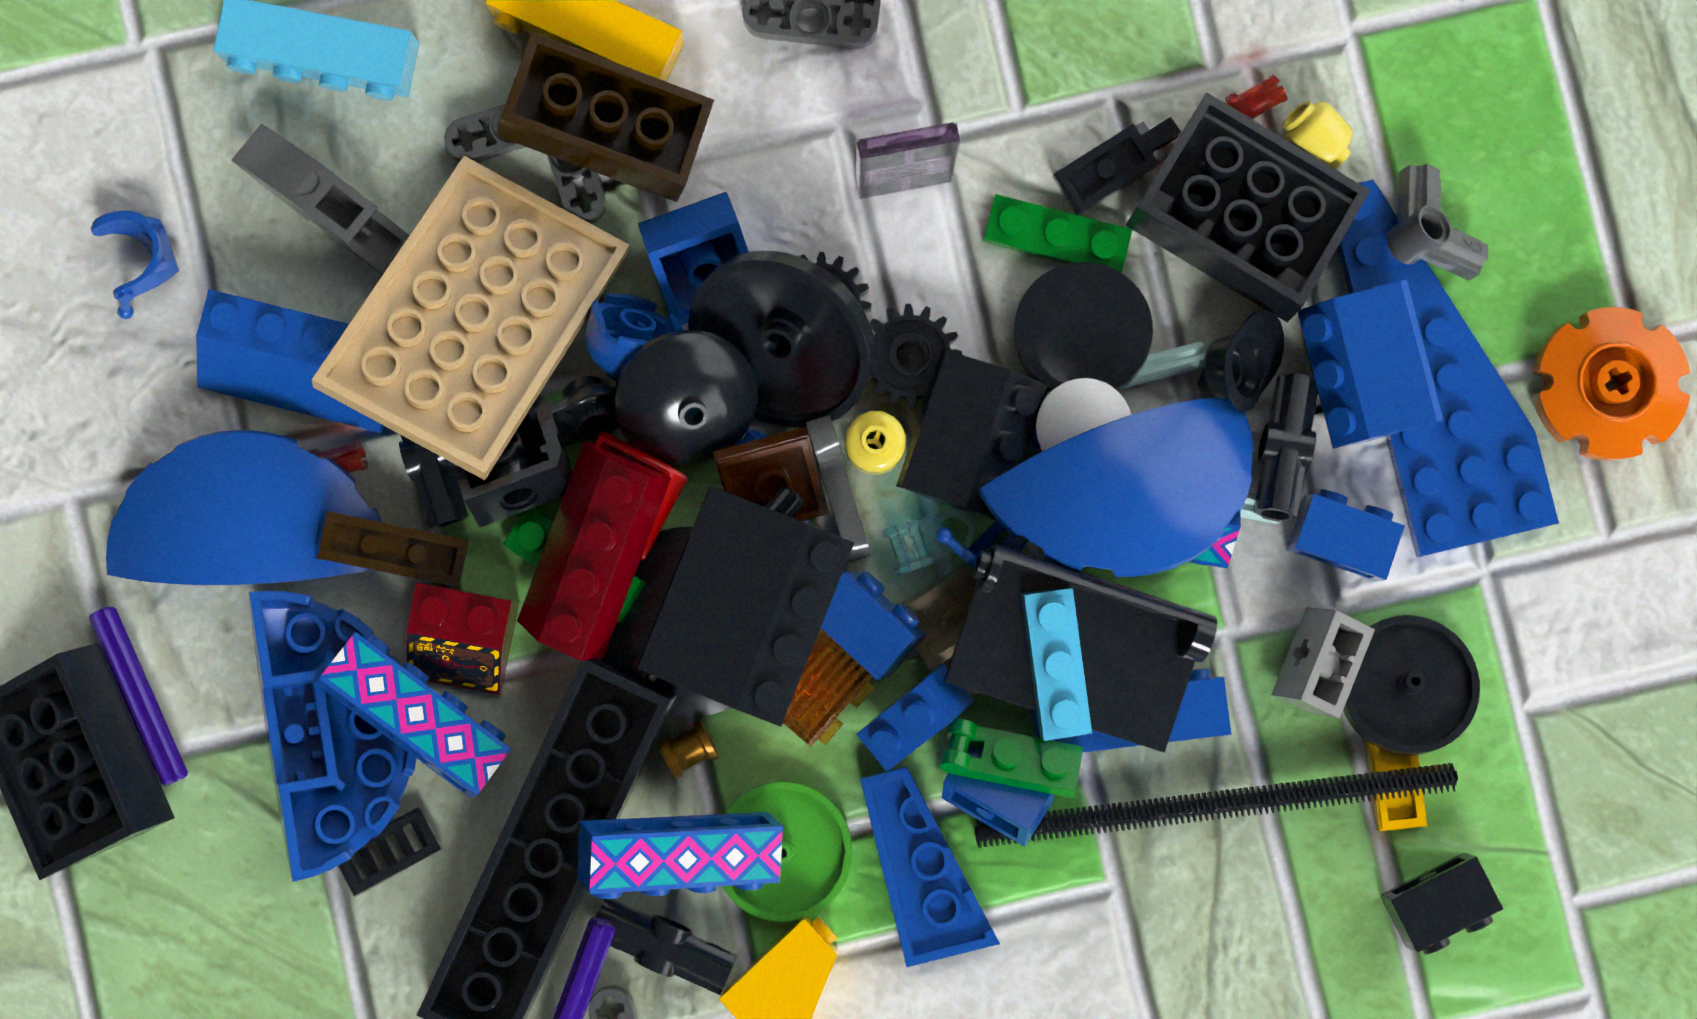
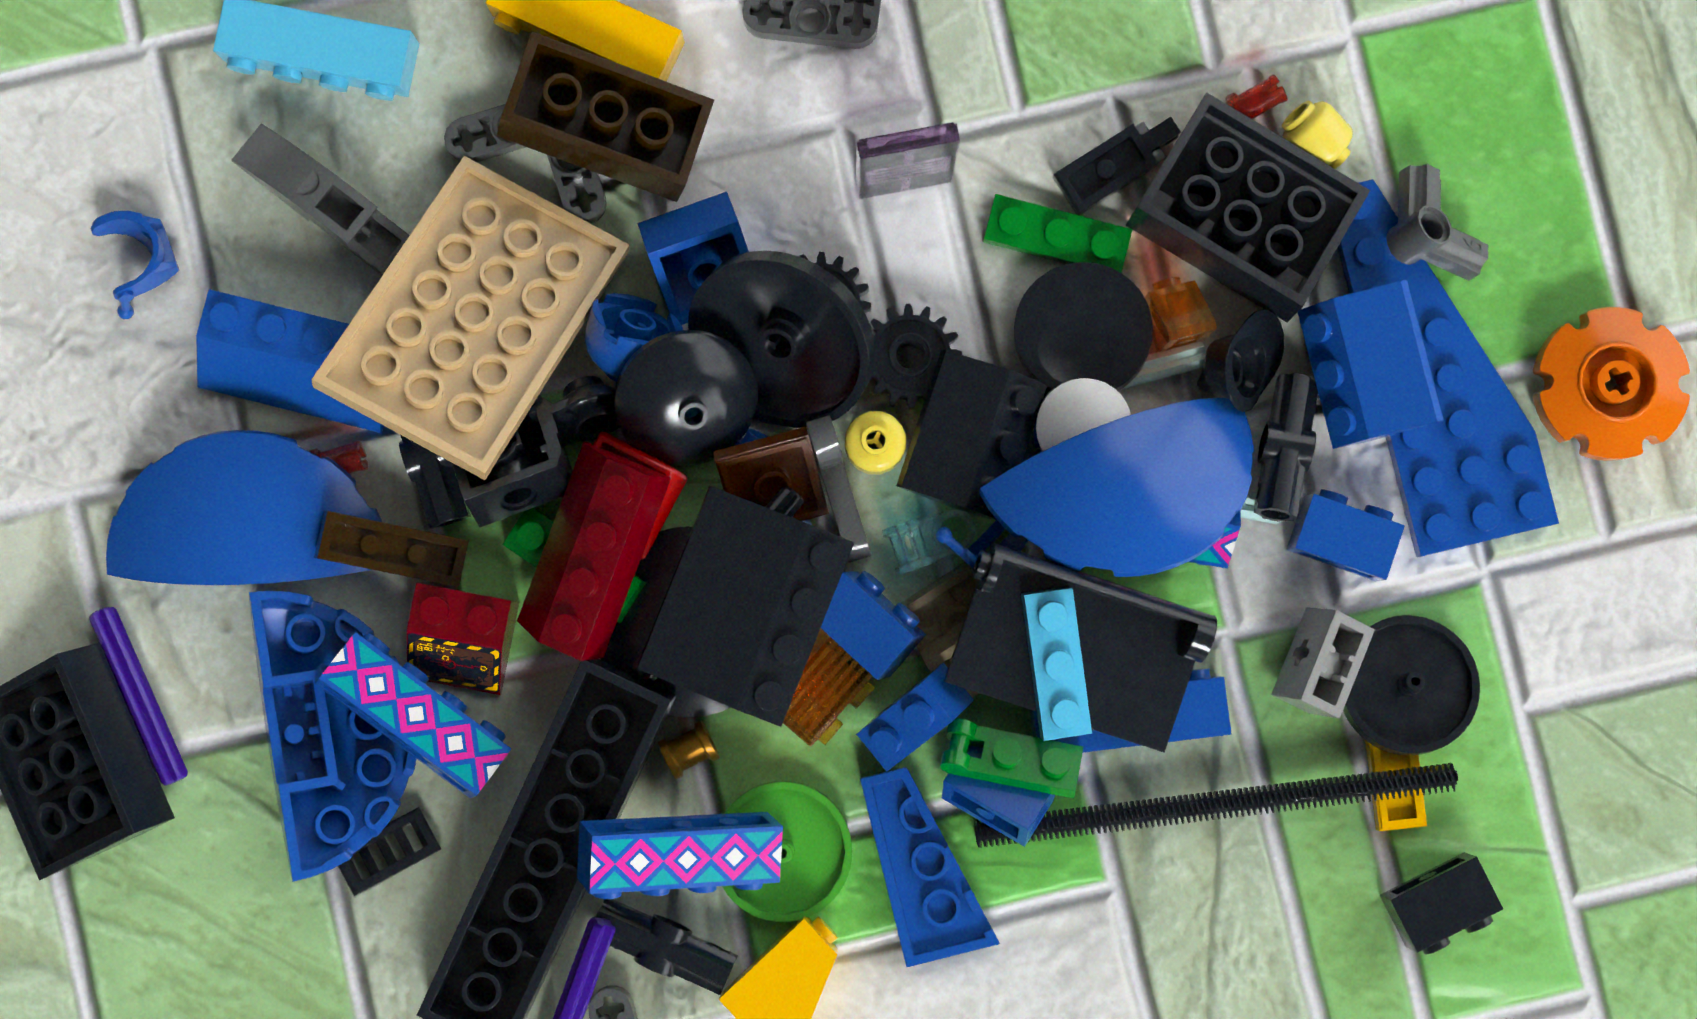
(1178, 314): none -> clear orange slope

